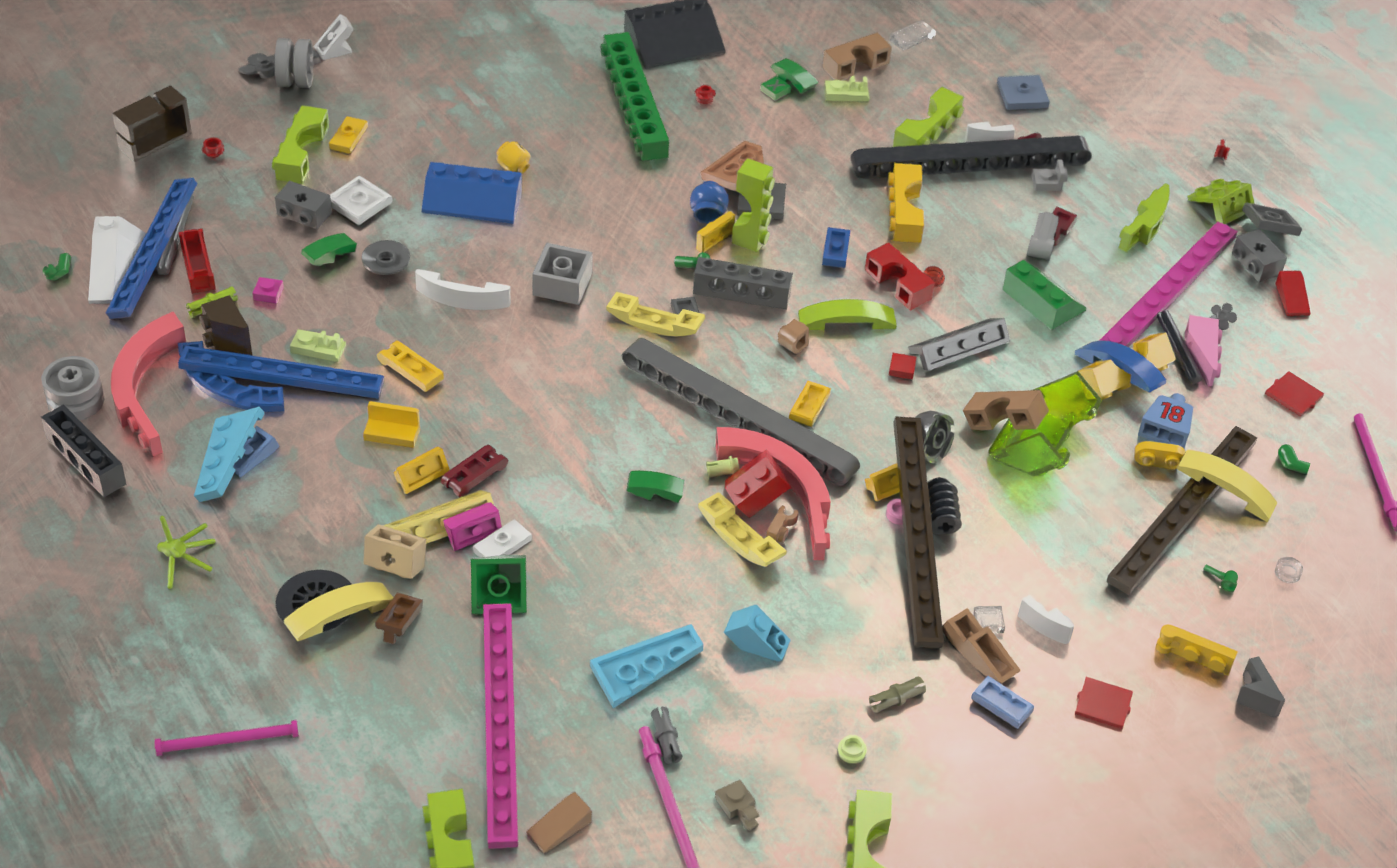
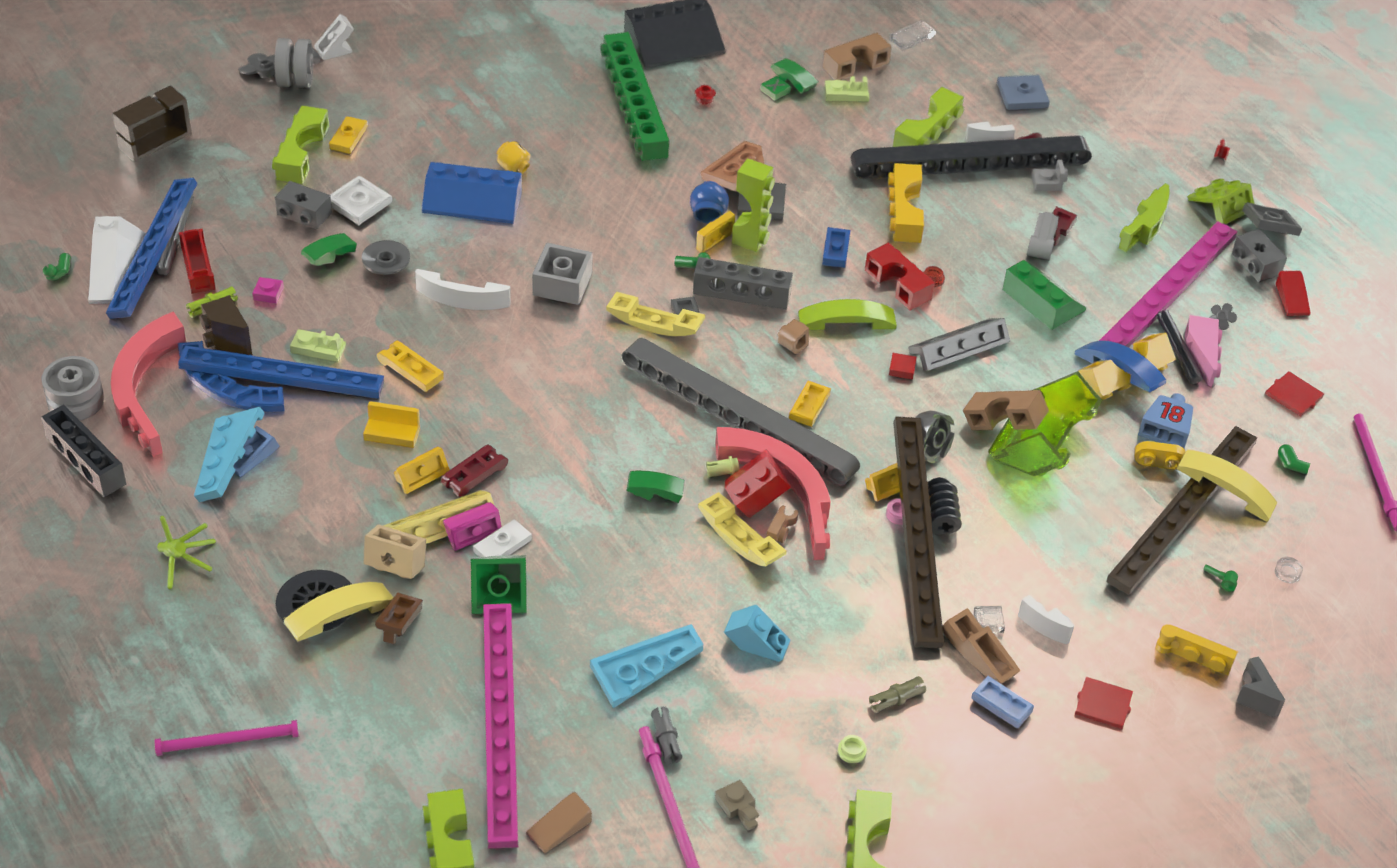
(213, 147): red plate -> none

